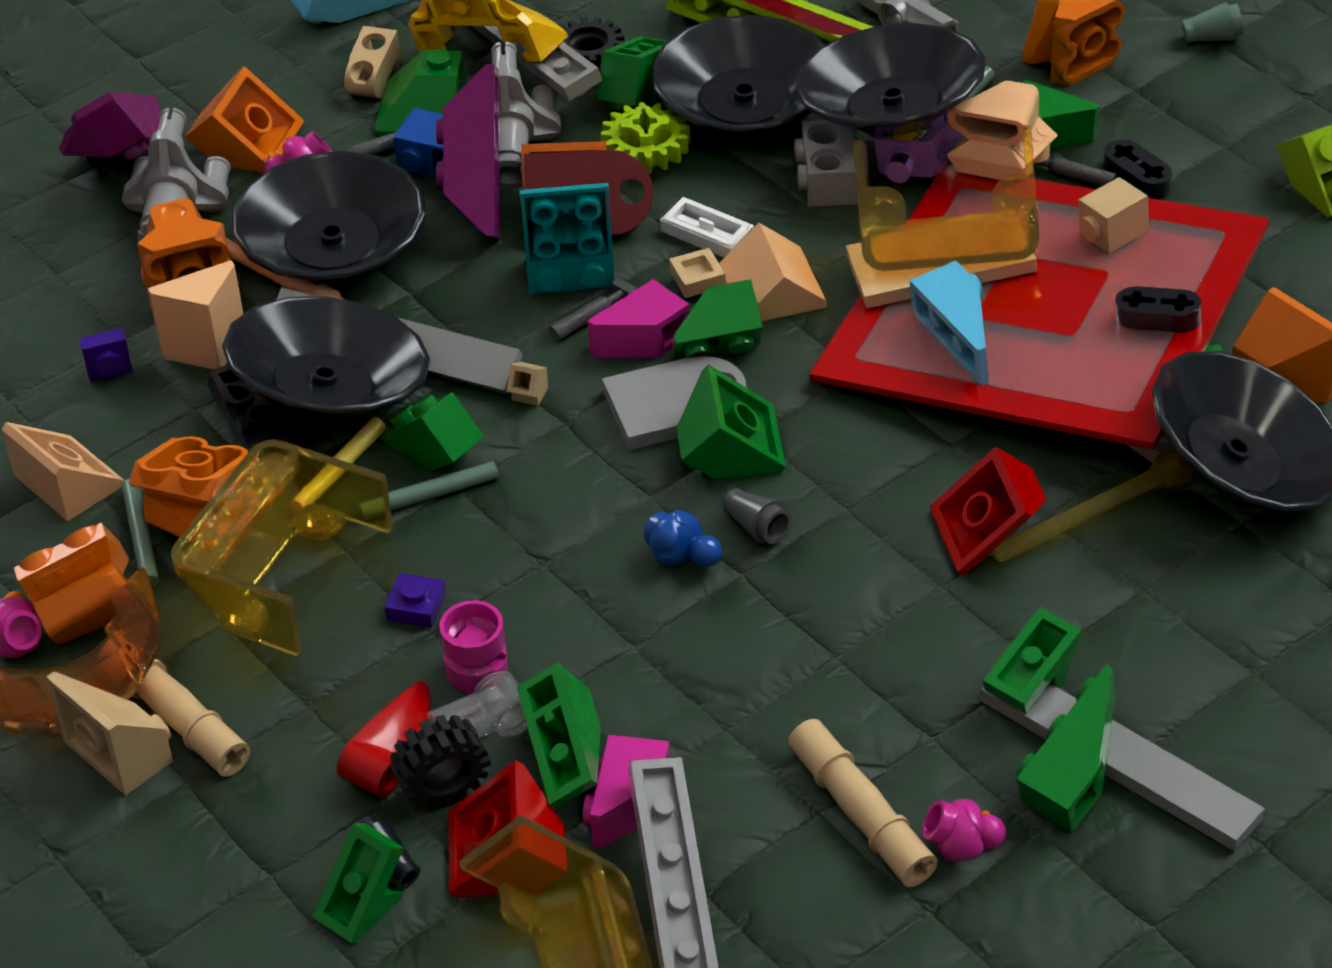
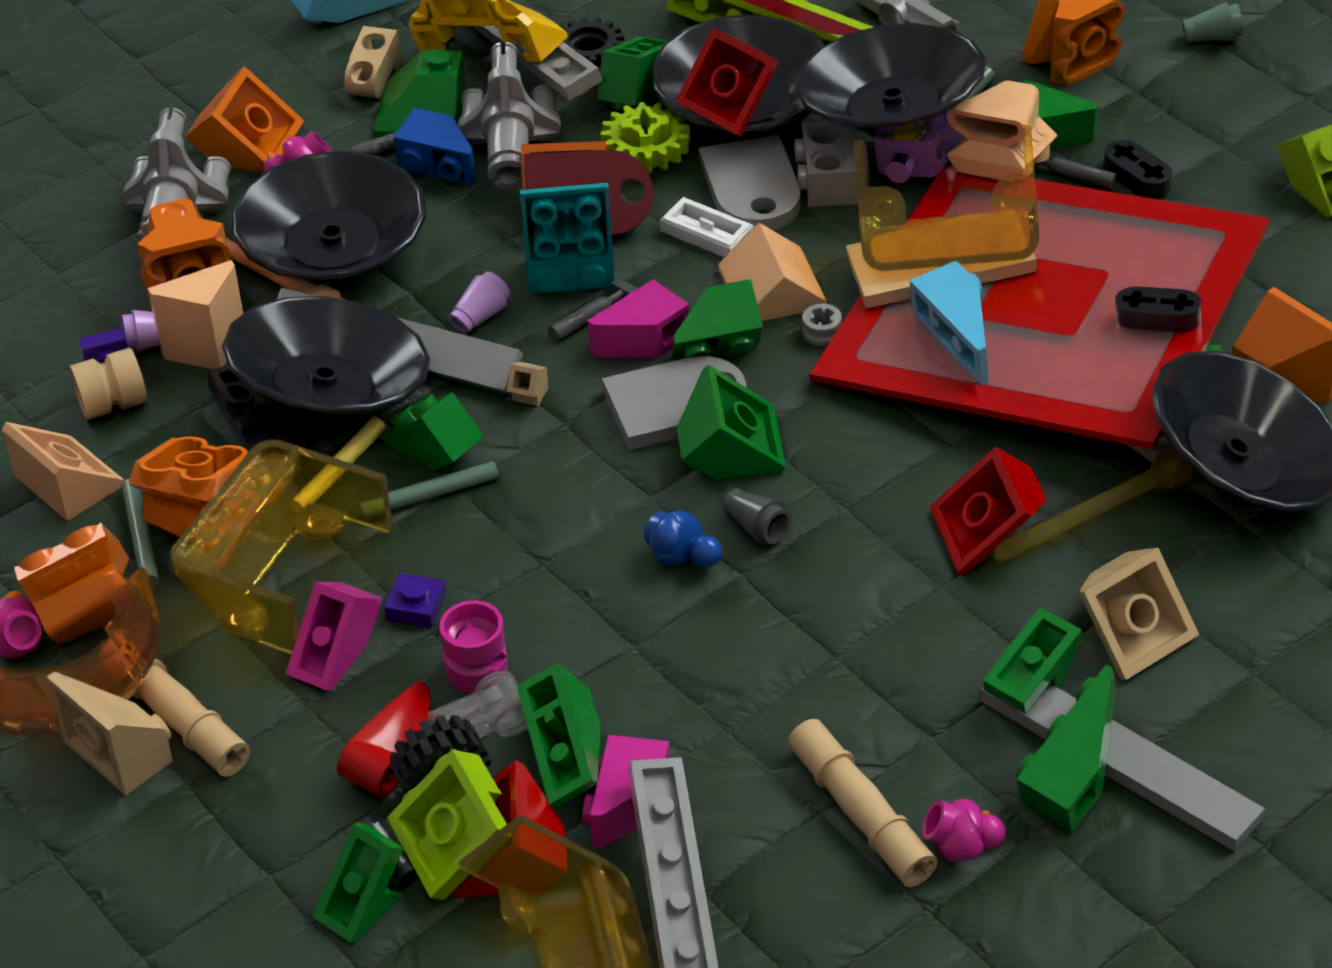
(108, 384): none -> tan wheel
(113, 127): magenta wedge -> none
(139, 330): none -> lavender cone
(332, 633): none -> dark pink slope
(447, 820): none -> lime plate
(472, 150): magenta wedge -> none
(480, 301): none -> lavender cone
(696, 272): tan plate -> none
(727, 81): none -> red slope
(752, 178): none -> light grey tile
(820, 323): none -> light grey bush
(1113, 215): tan brick -> none
(1137, 610): none -> tan slope

